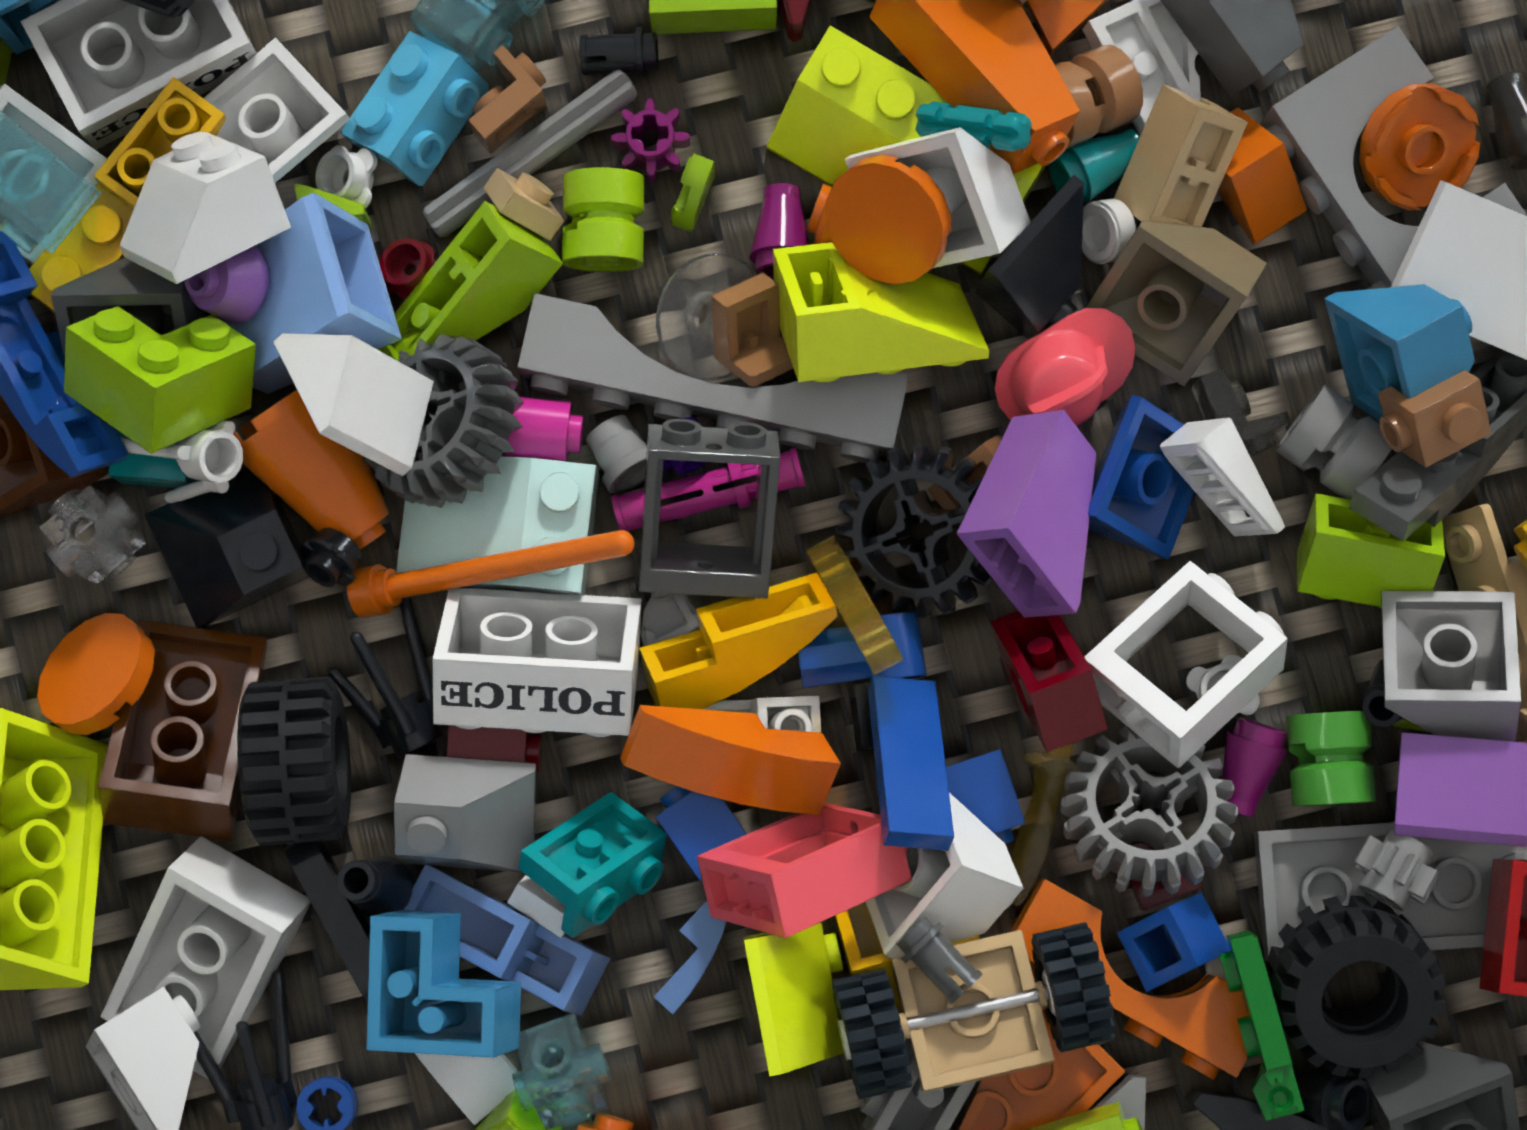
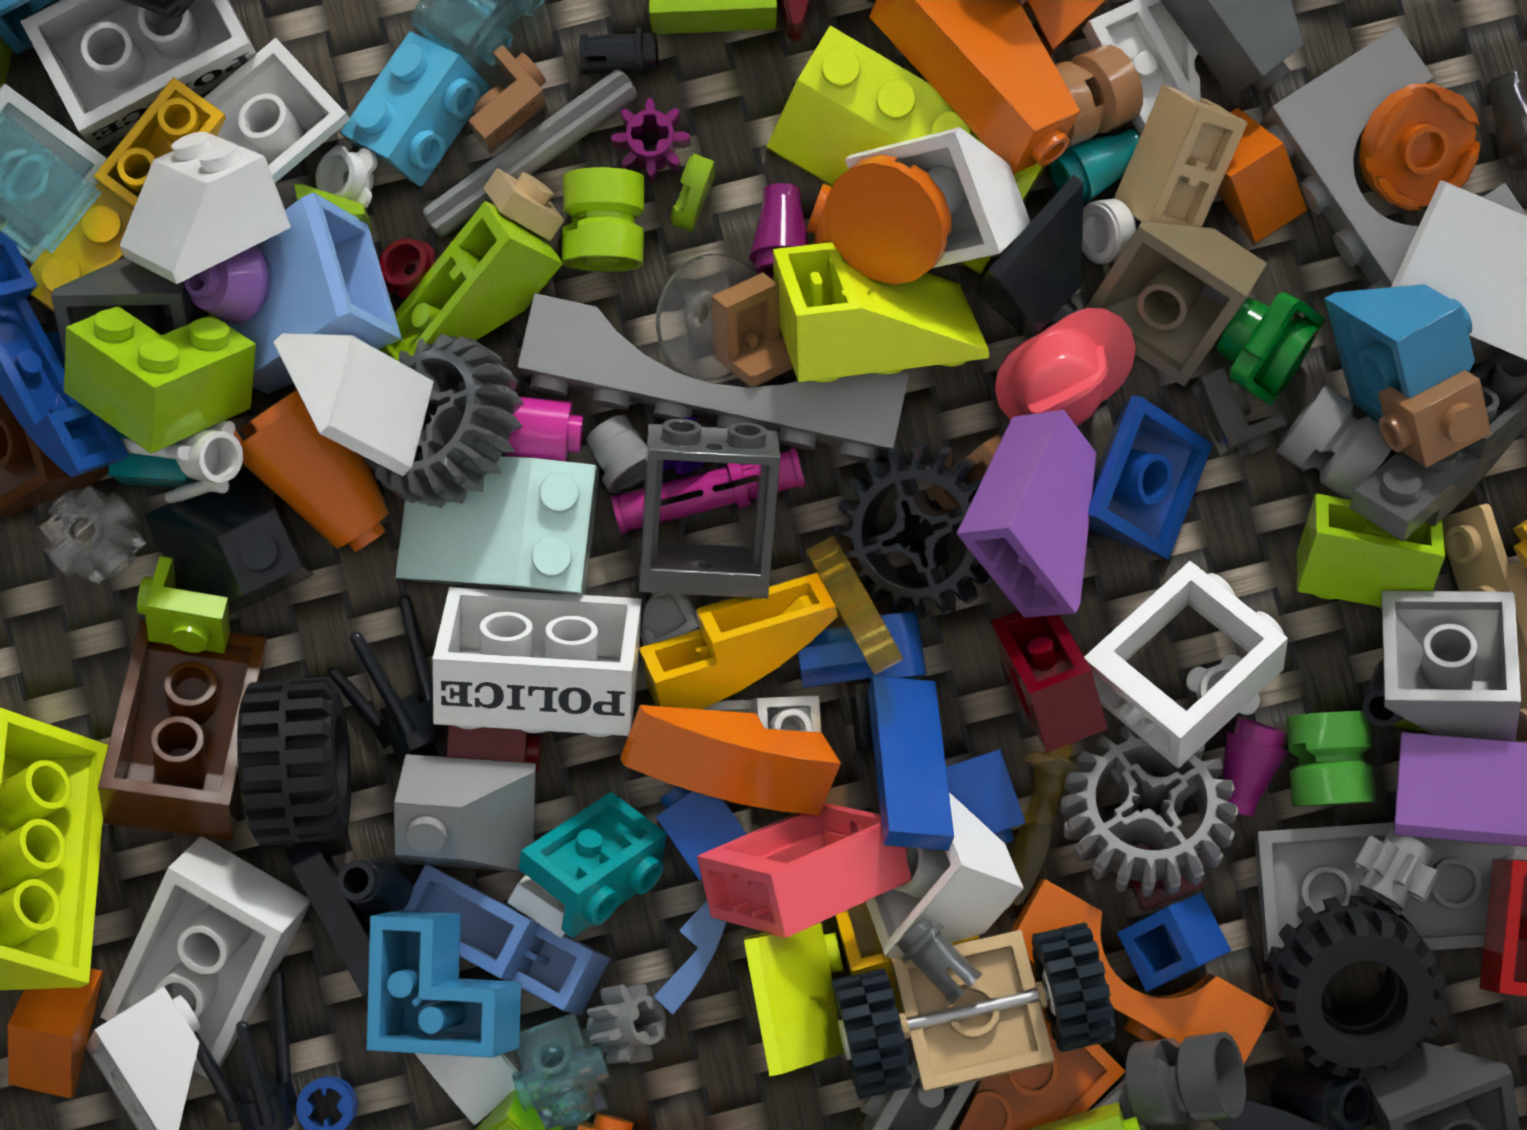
(50, 1036): none -> orange slope
(95, 673): orange tile -> none
(180, 616): none -> lime bracket
(330, 558): black plate -> none
(380, 589): orange piece -> none
(626, 1024): none -> light grey gear
(986, 125): teal axle -> none
(1191, 1077): none -> dark grey wheel
(1223, 476): white slope -> none
(1262, 1029): green hinge -> none
(1268, 344): none -> green piece

